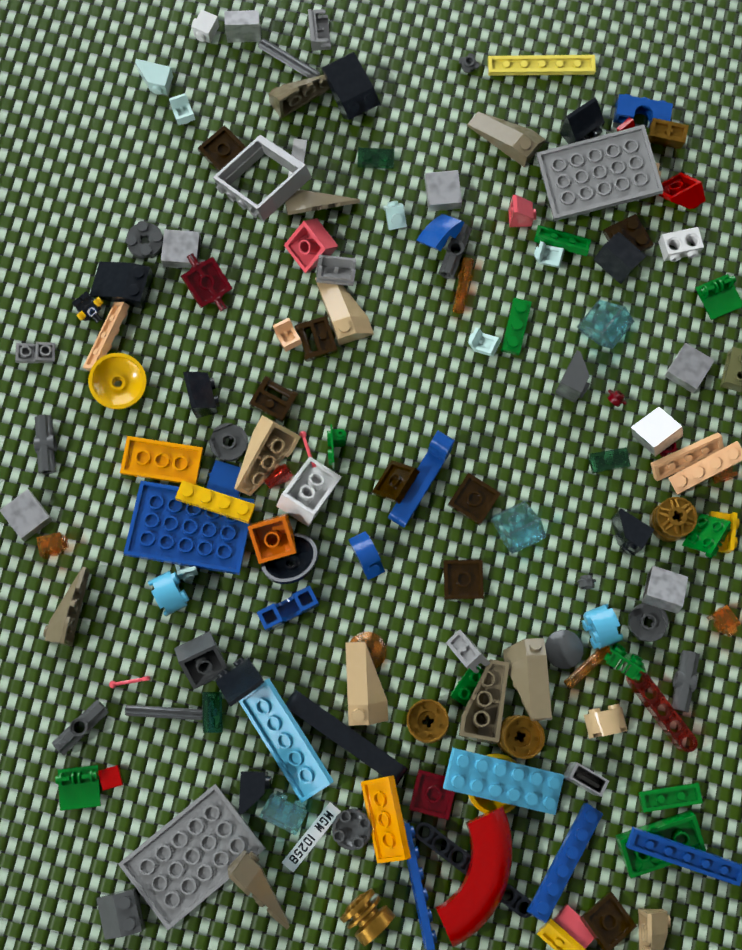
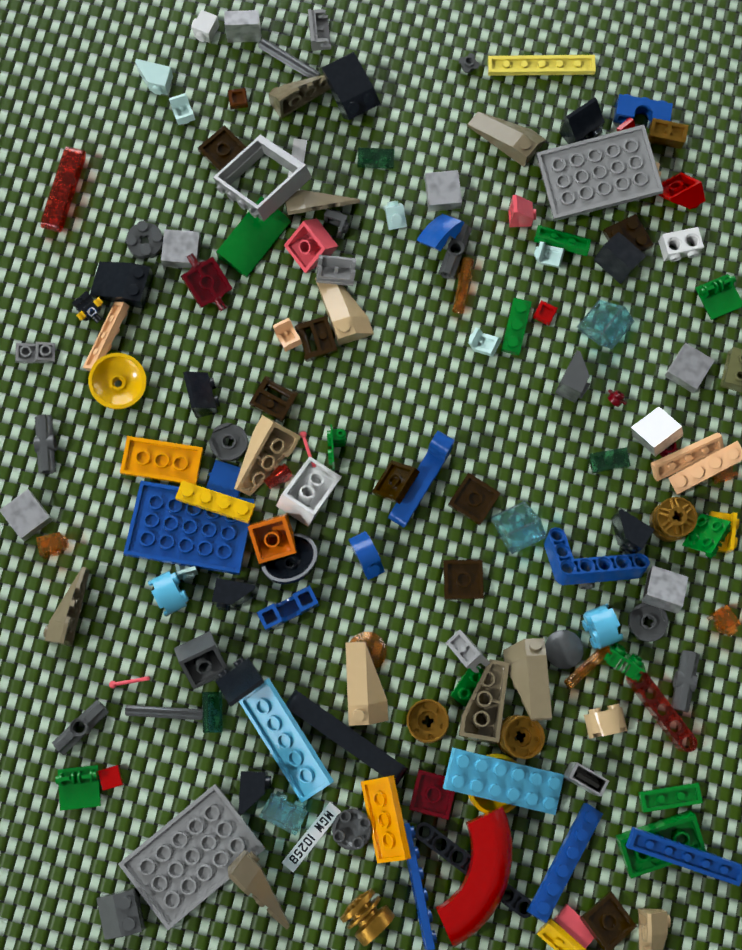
(63, 189): none -> clear red beam
(232, 593): none -> black slope
(237, 98): none -> reddish brown tile
(252, 240): none -> green slope
(337, 219): none -> dark grey bracket
(545, 313): none -> red tile
(593, 569): none -> blue beam

